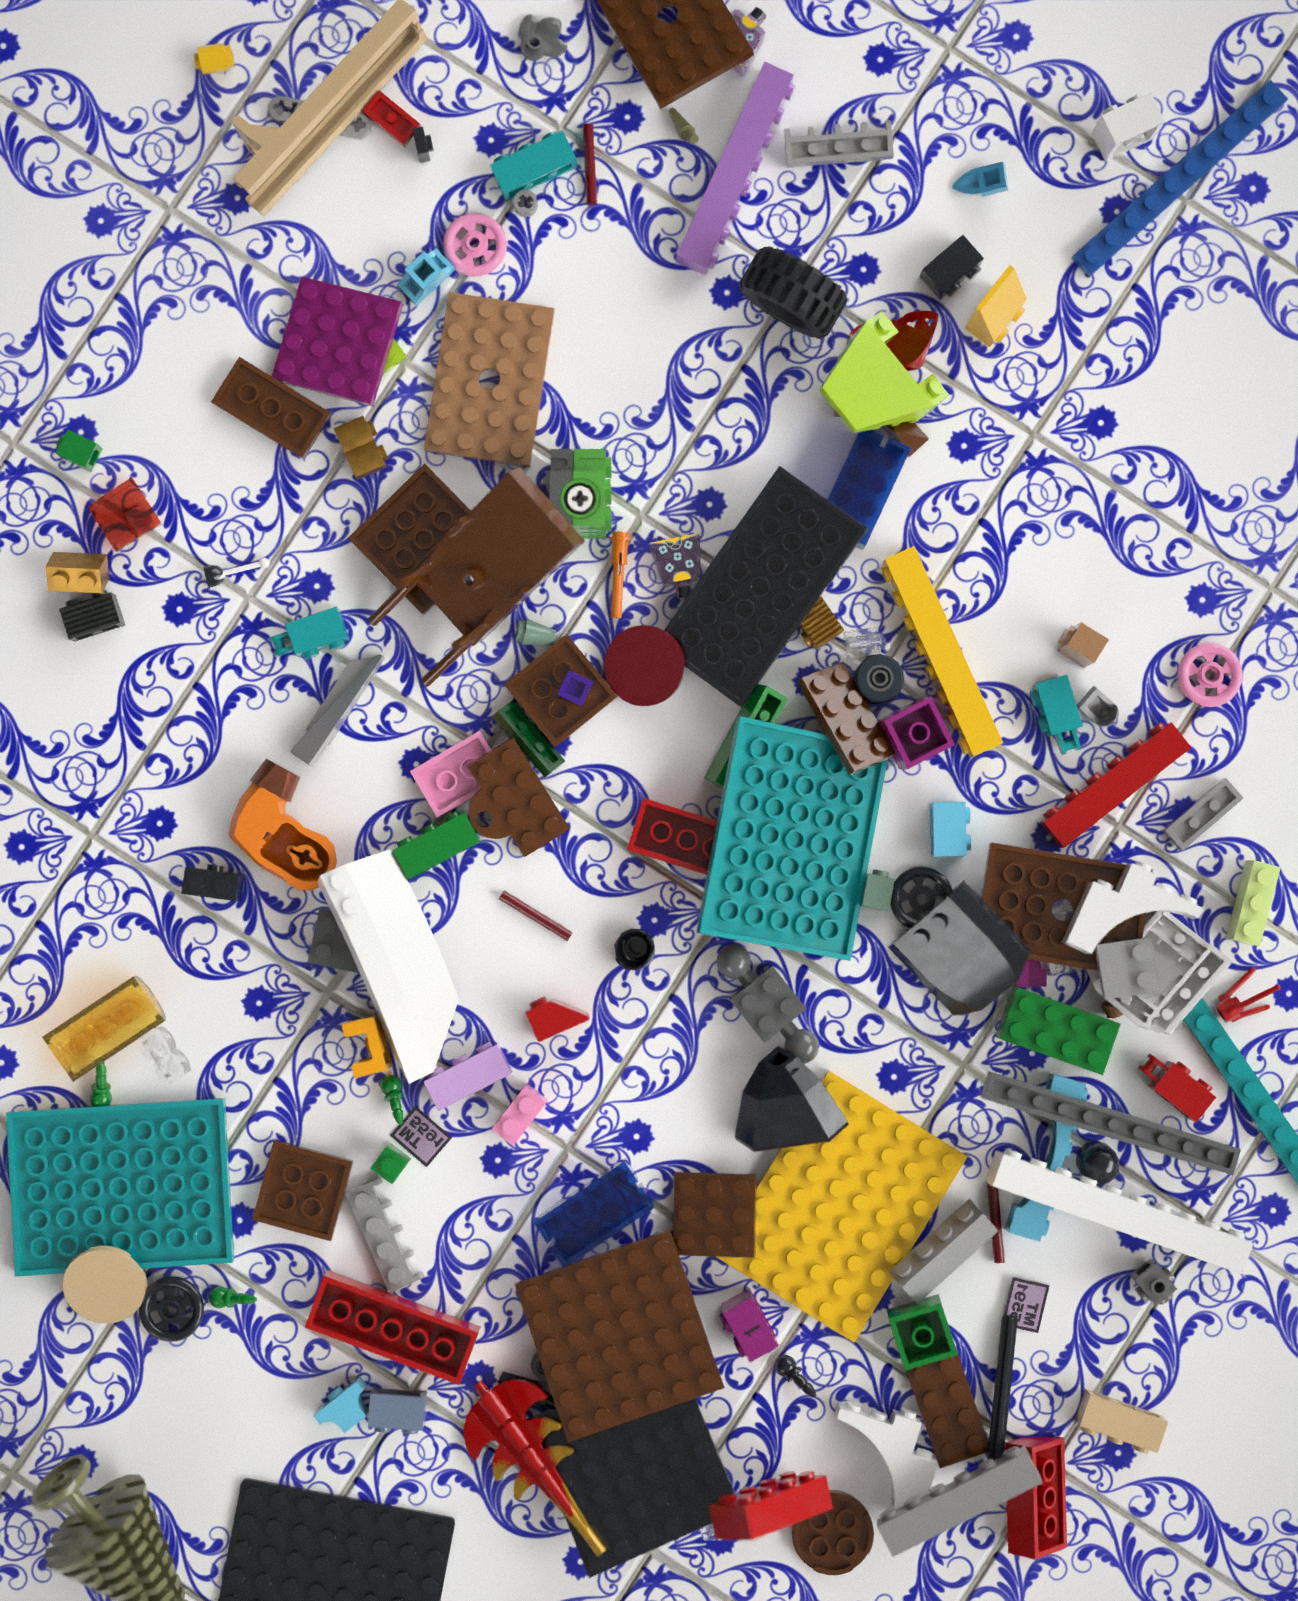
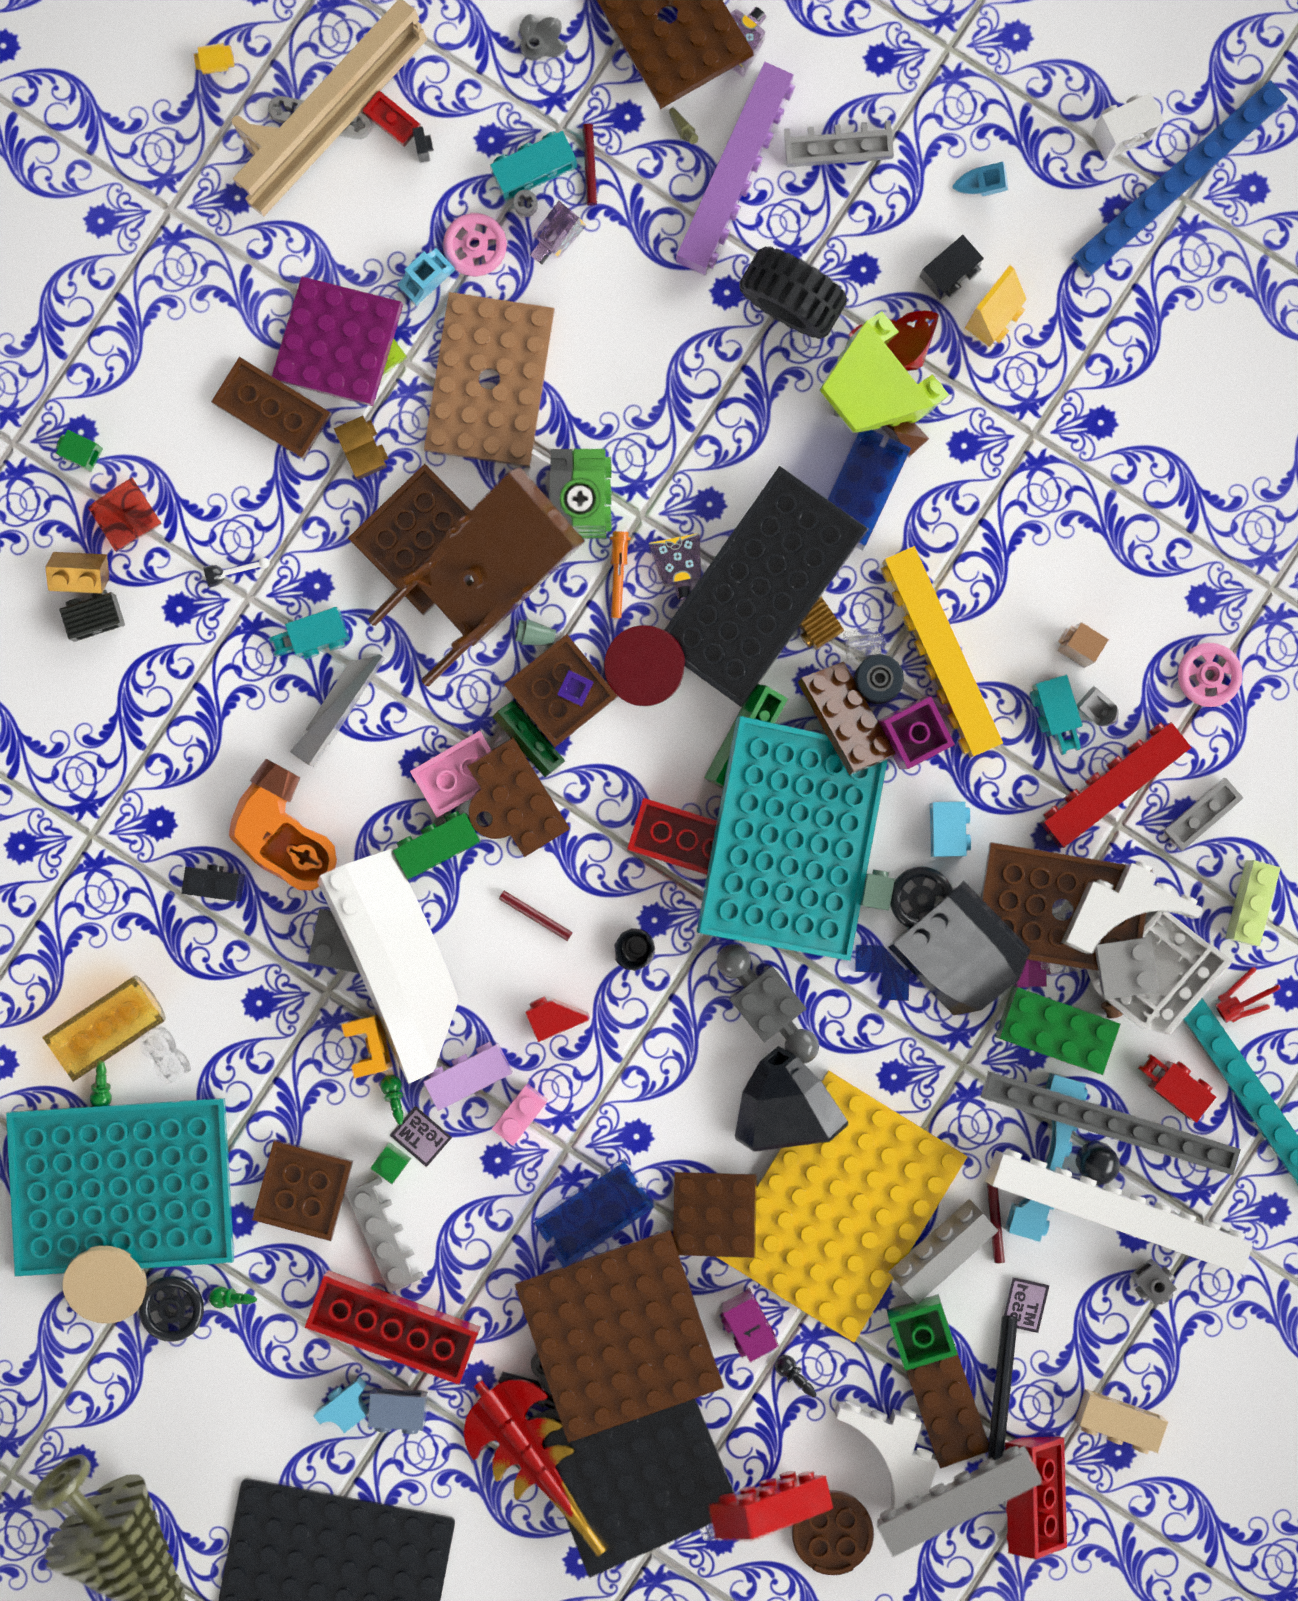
(560, 222): none -> clear purple torso
(879, 960): none -> clear blue tile

